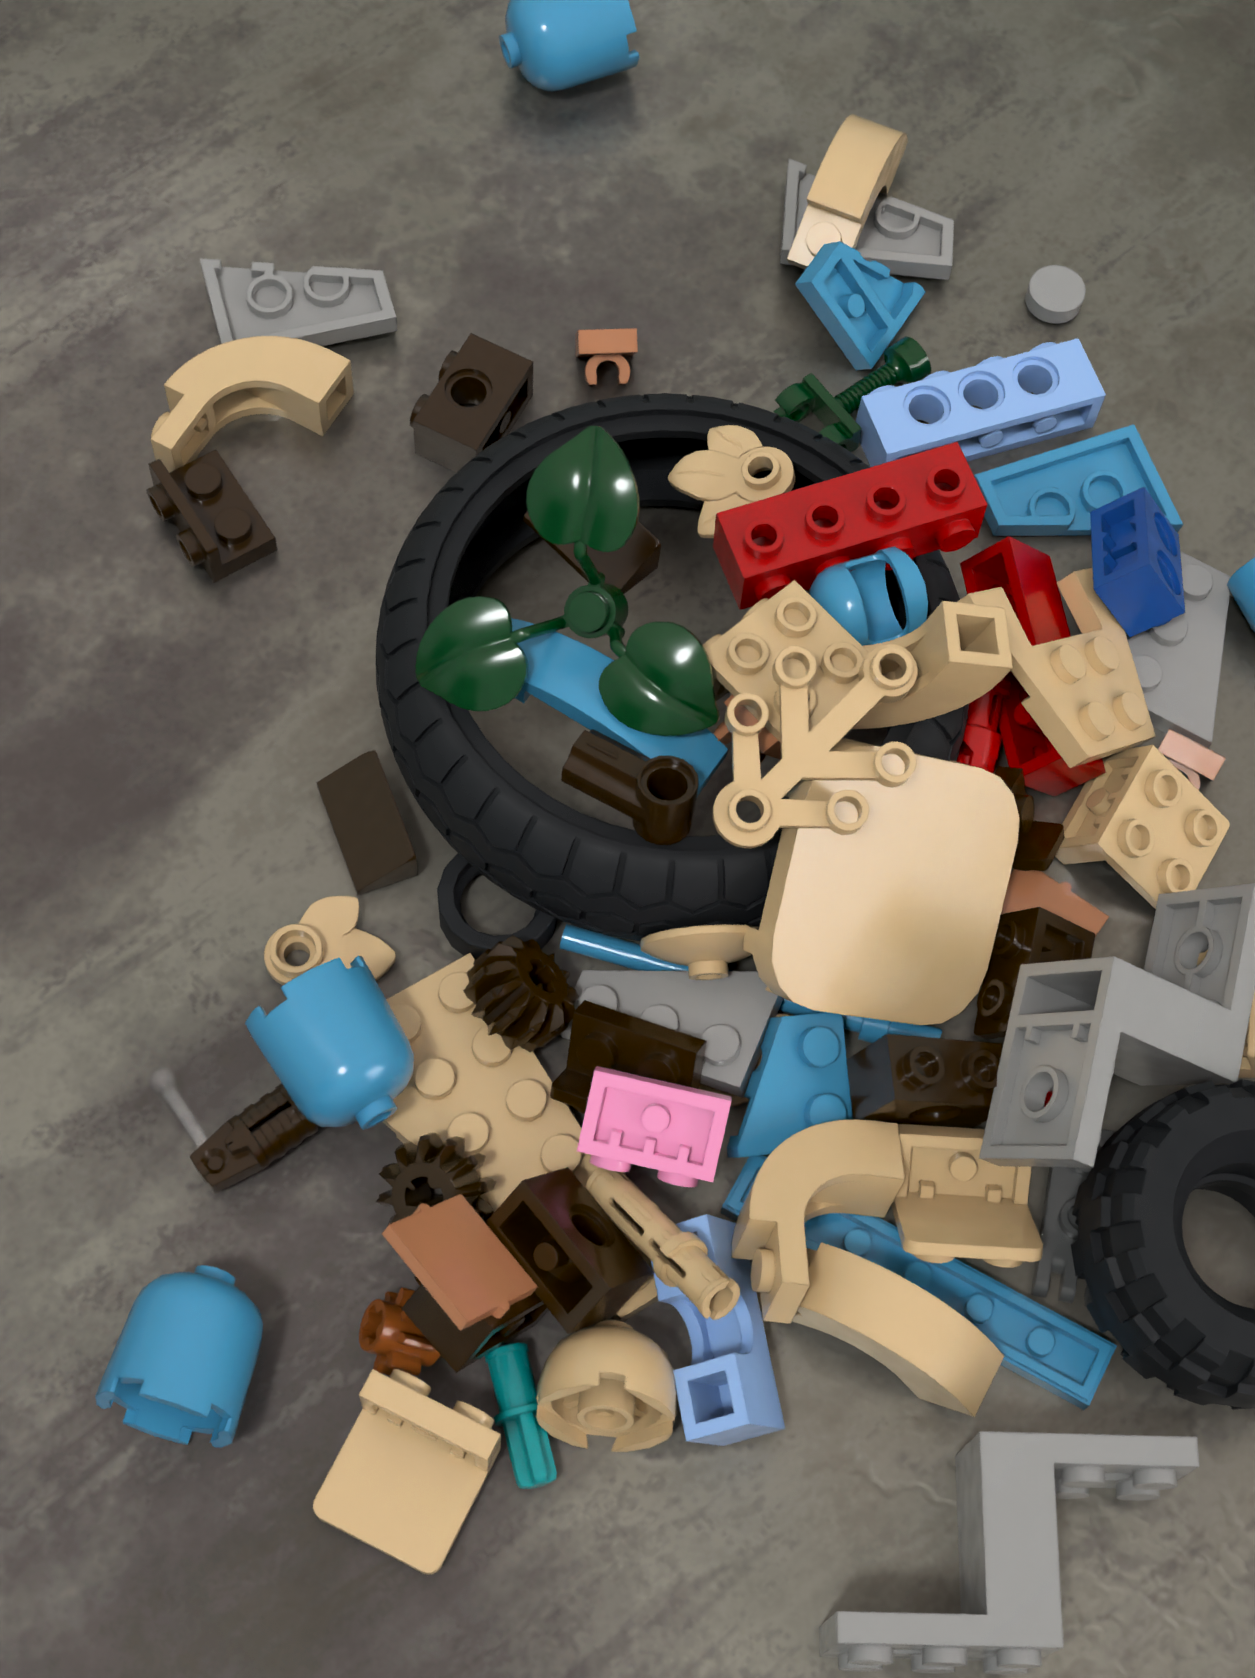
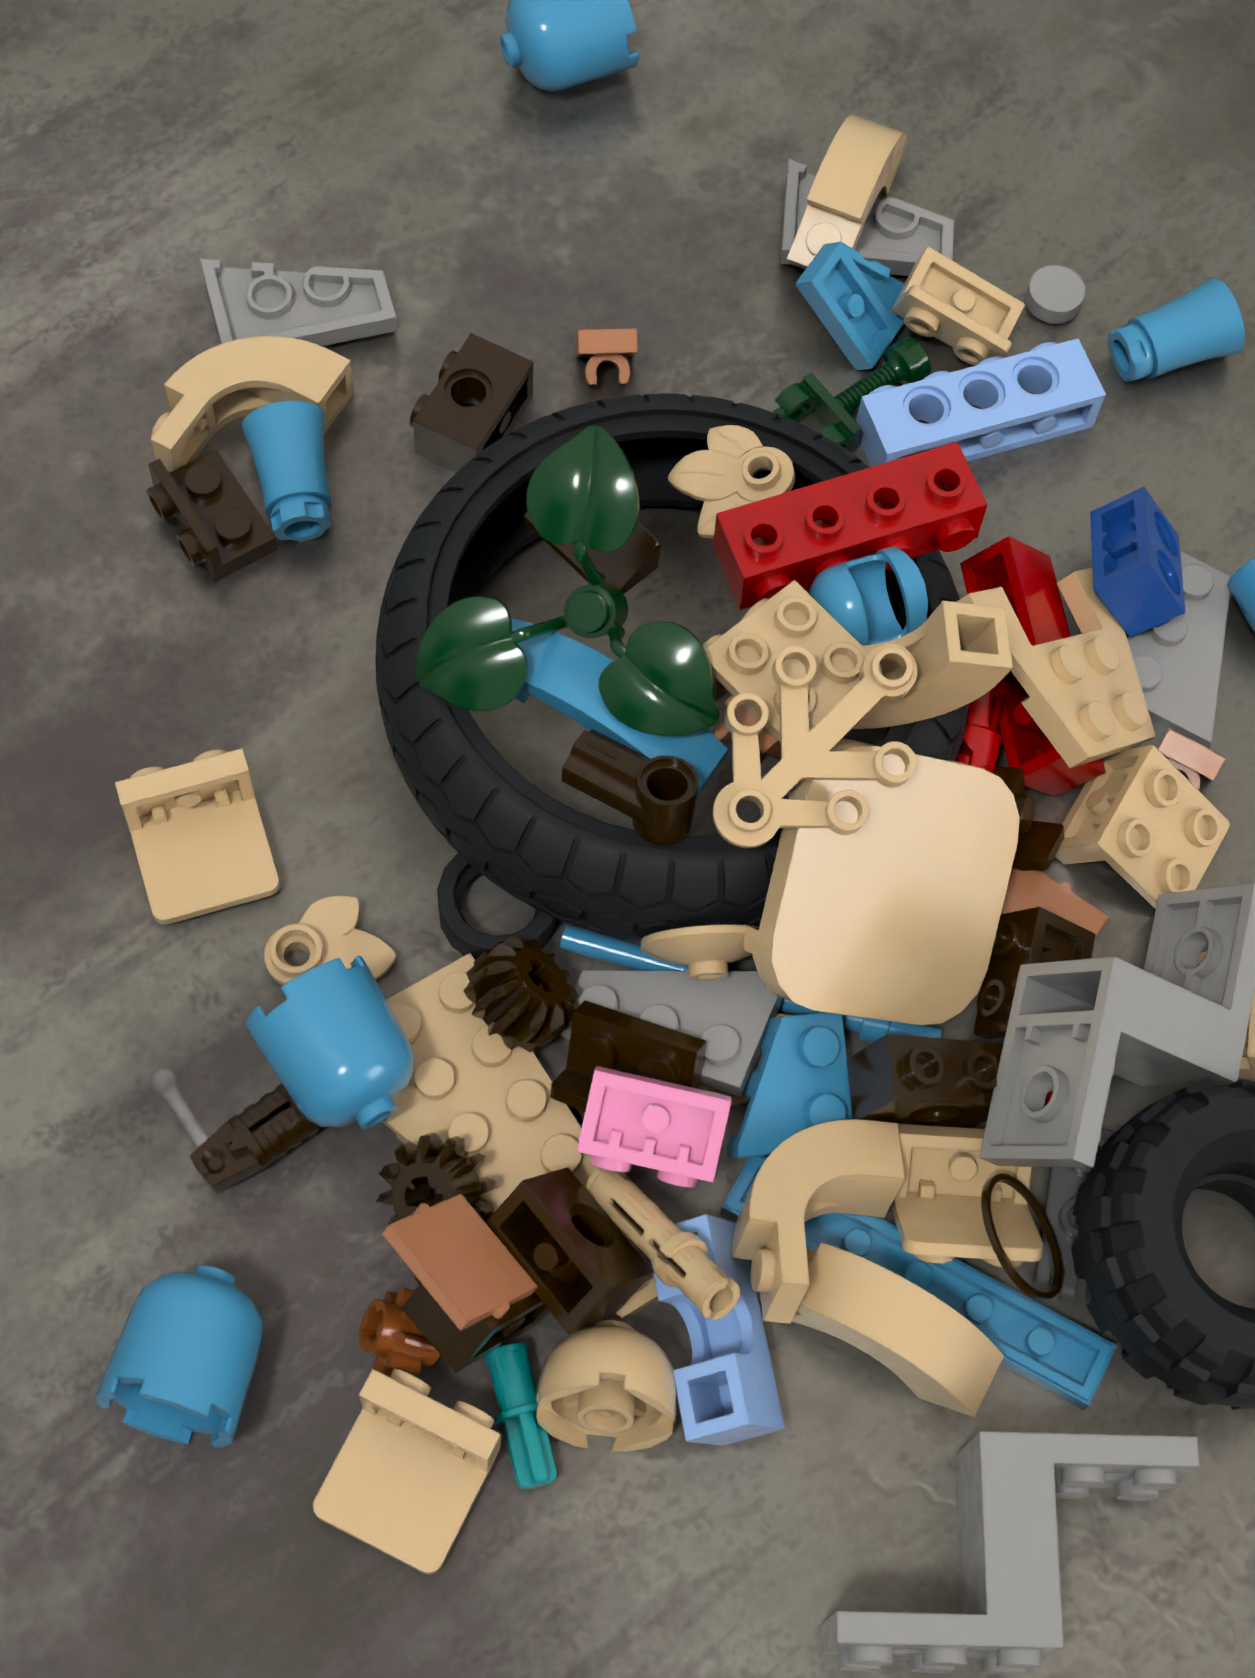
(198, 836): none -> tan bracket
(291, 467): none -> dark azure plant
(368, 824): dark brown slope -> none
(957, 308): none -> tan bracket
(997, 1247): none -> dark brown piece
(1062, 486): dark azure wing -> none
(1179, 333): none -> dark azure plant

